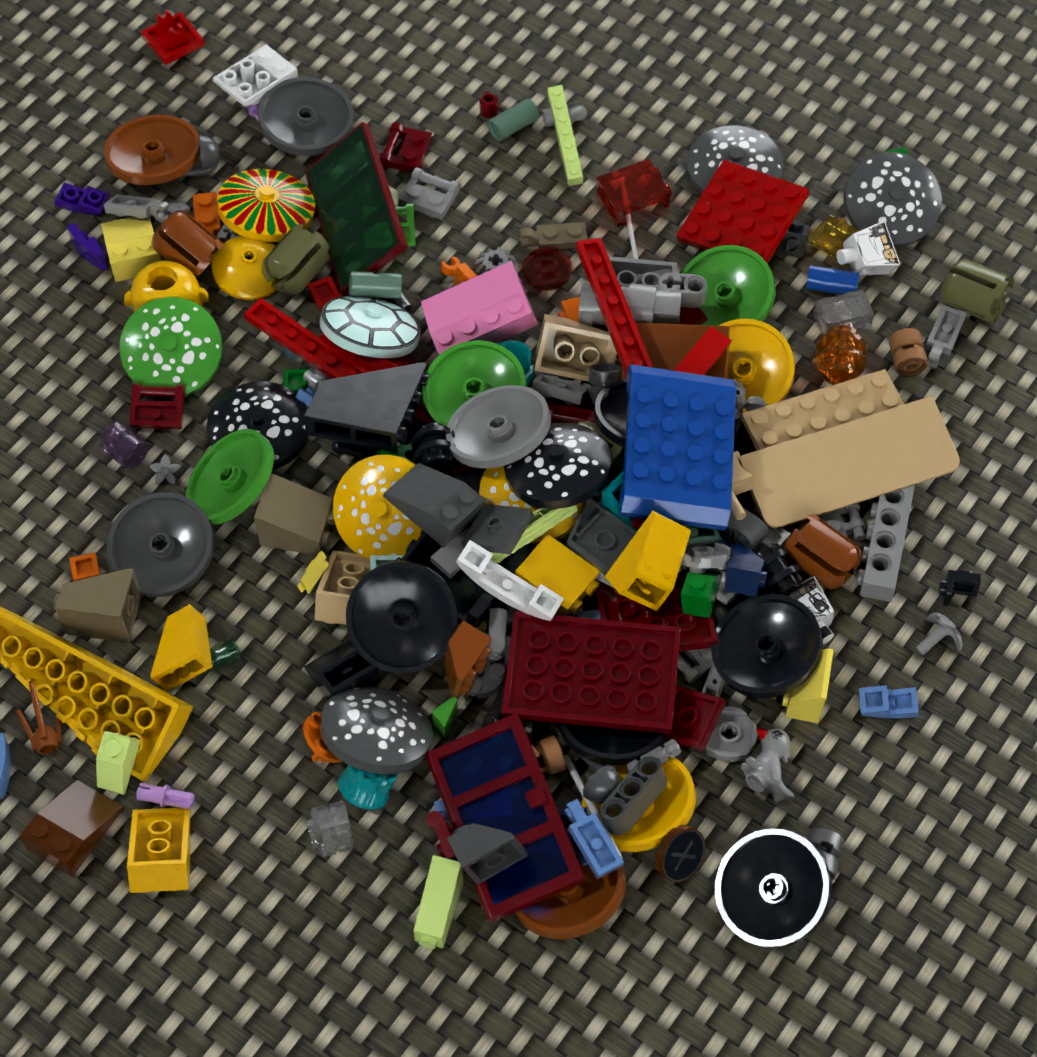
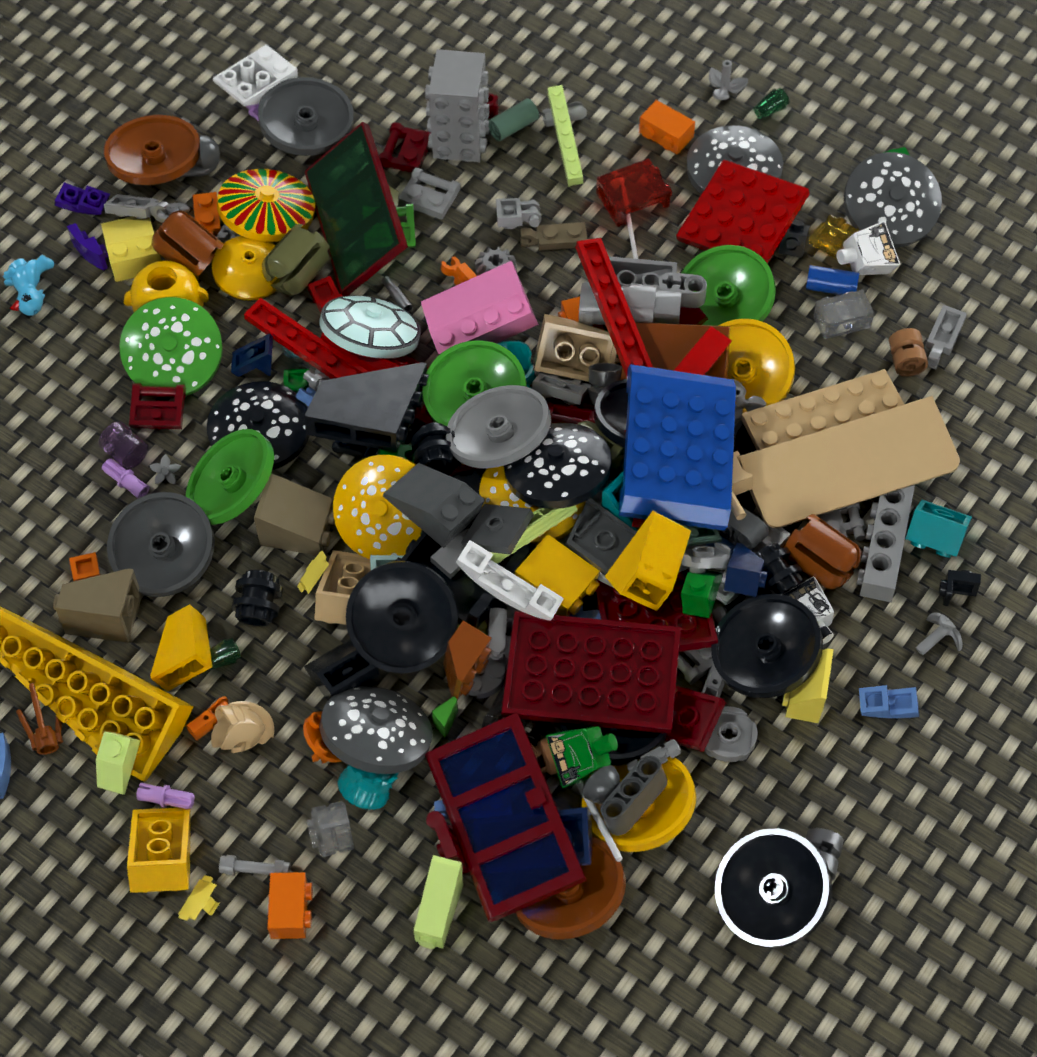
(25, 279): none -> medium azure animal
(70, 827): reddish brown slope -> none
(125, 478): none -> lavender axle
(172, 37): red plate -> none
(199, 900): none -> light yellow piece
(205, 721): none -> orange bar
(230, 865): none -> light grey bar
(241, 726): none -> tan helmet
(252, 356): none -> dark blue slope
(256, 602): none -> black piece
(288, 905): none -> orange brick
(375, 285): sand green pin -> none
(458, 105): none -> light grey brick
(485, 850): dark grey slope -> none
(513, 212): none -> light grey plate
(547, 269): clear red tile -> none
(580, 753): none -> green torso
(592, 841): medium blue plate -> none
(666, 127): none -> orange brick
(680, 853): tile -> none
(723, 82): none -> light grey plant
(765, 770): light grey animal -> none
(773, 102): none -> clear green cone
(840, 354): clear orange piece -> none
(938, 528): none -> teal slope
(976, 290): olive cylinder -> none

